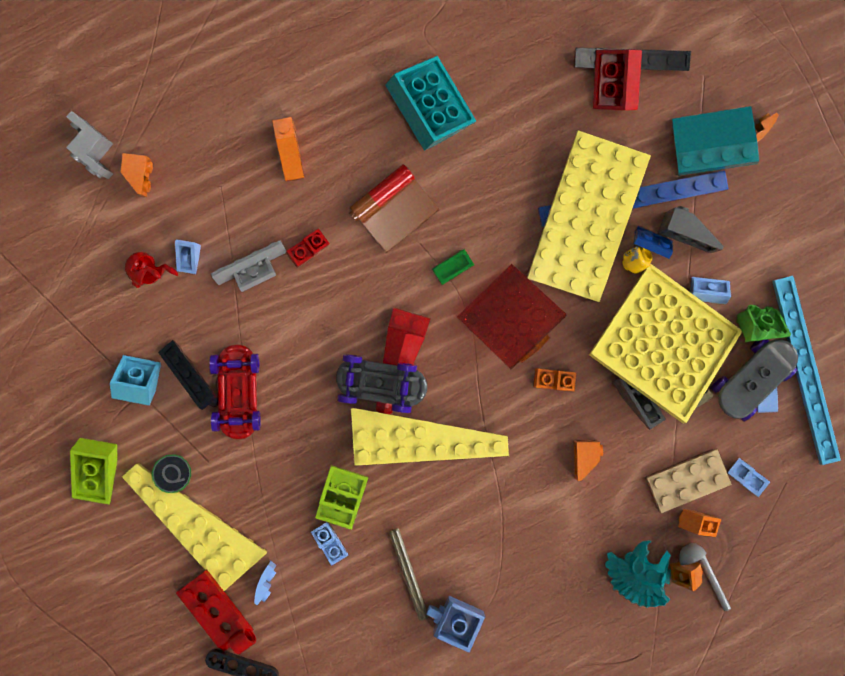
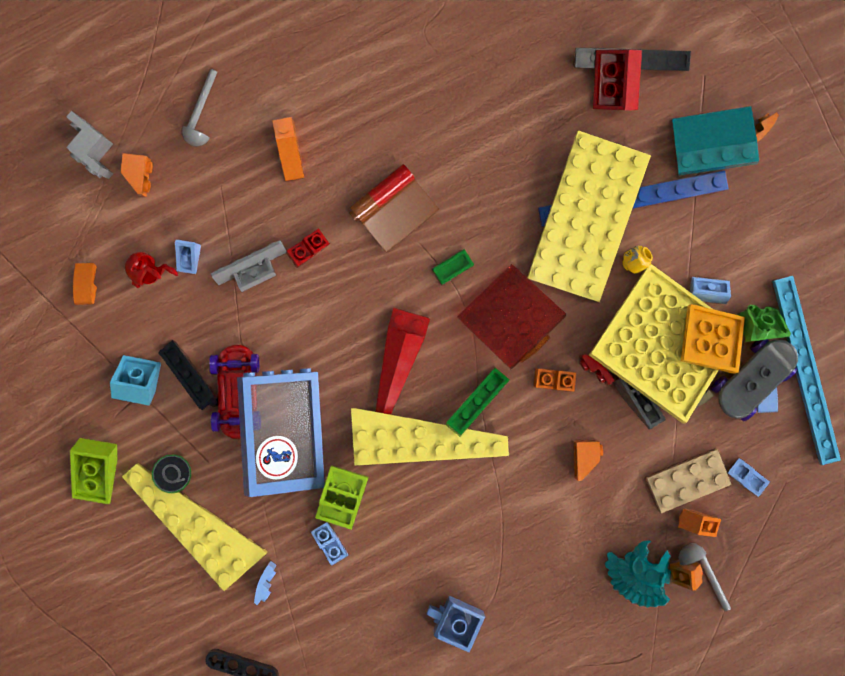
(83, 283): none -> orange slope
(190, 135): none -> light grey piece
(241, 633): red hinge -> none
(280, 432): none -> window
(380, 382): dark grey piece -> none
(408, 574): dark tan axle -> none
(430, 102): teal slope -> none
(477, 402): none -> green plate
(592, 365): none -> red slope
(653, 242): blue plate -> none
(688, 229): dark grey slope -> none
(712, 339): none -> light orange plate

